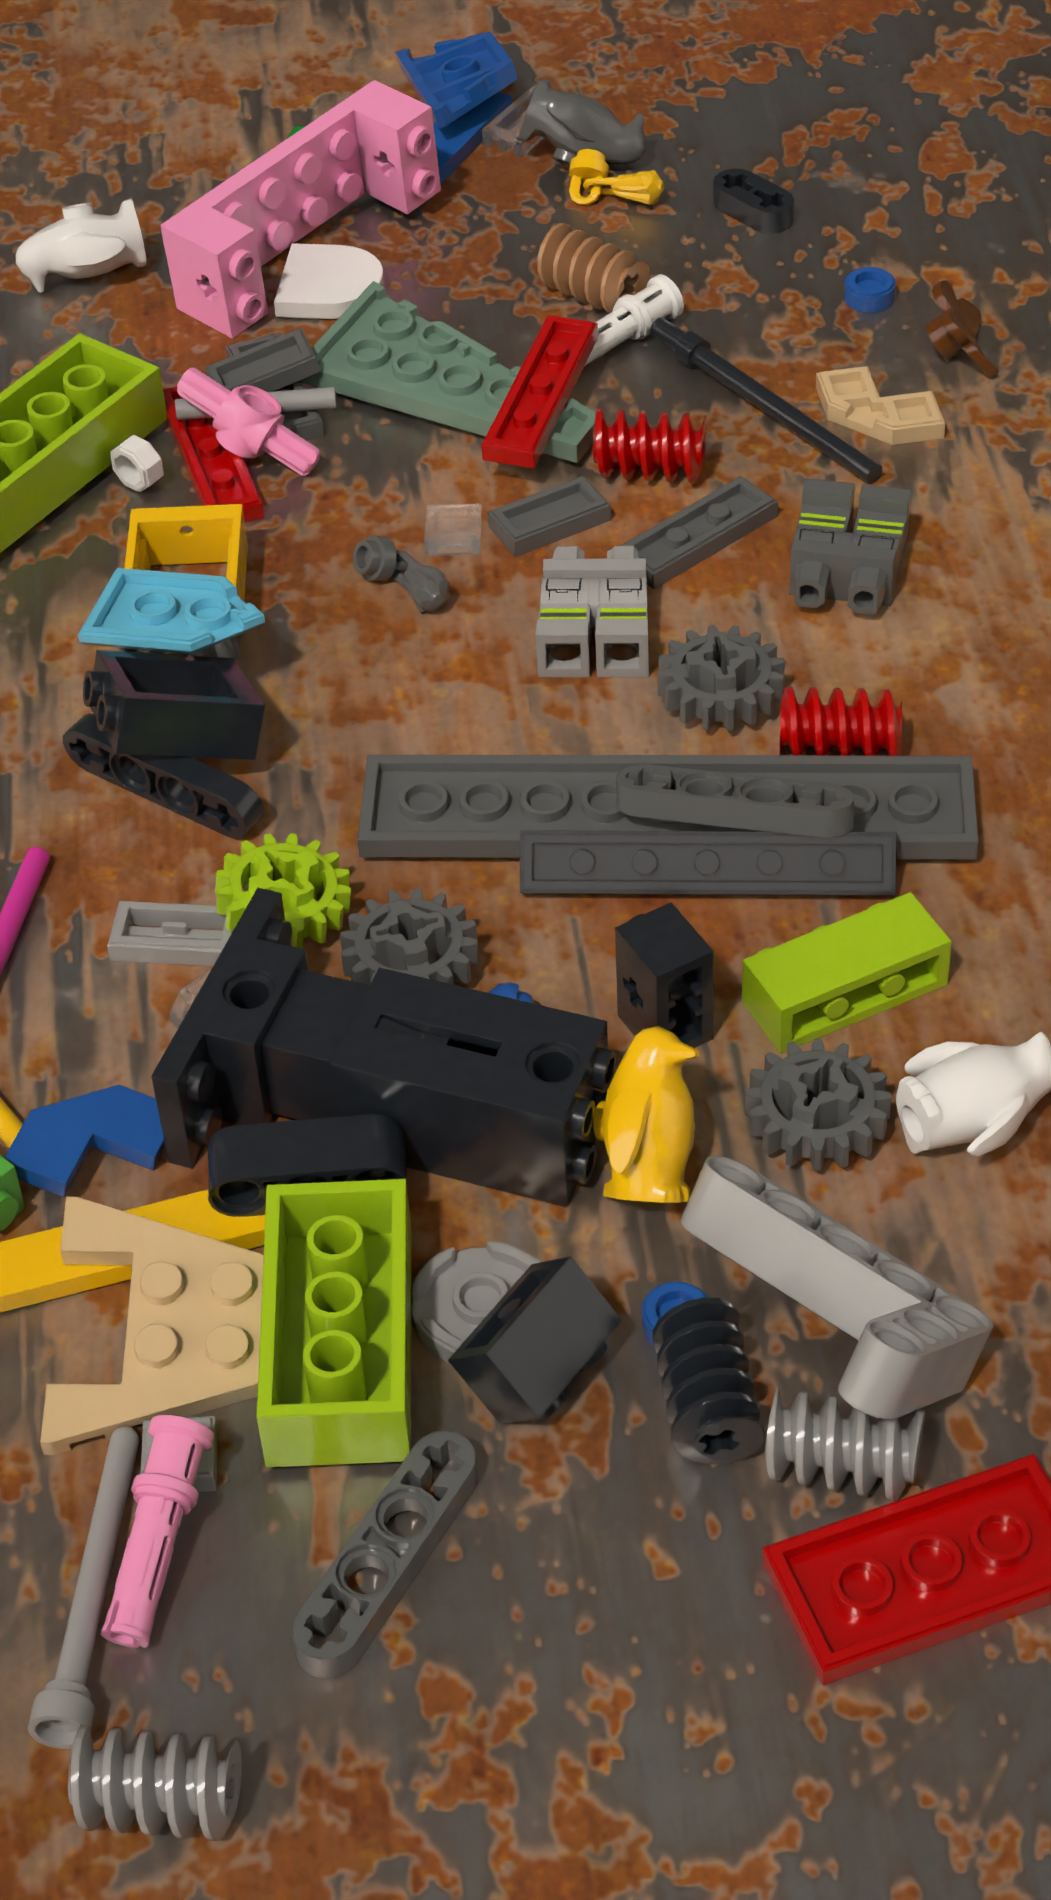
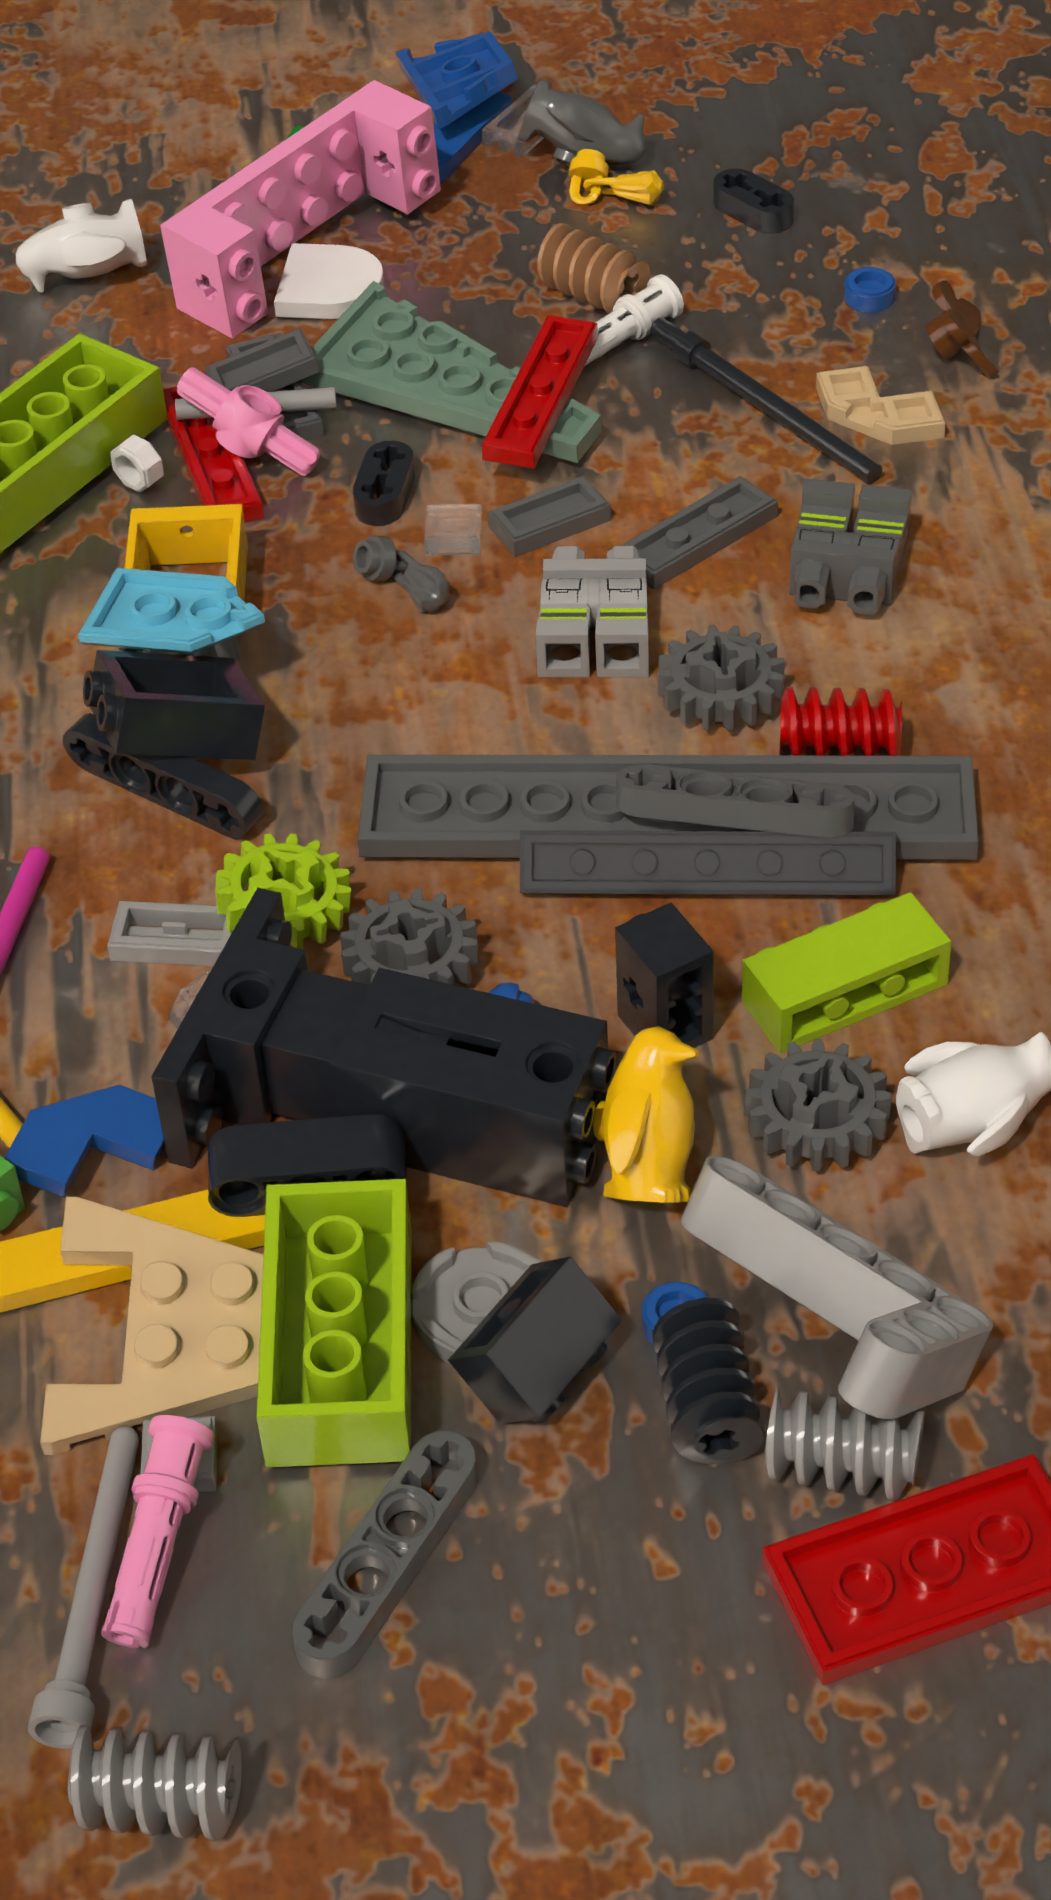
(392, 485): none -> black beam
(649, 447): red piece -> none

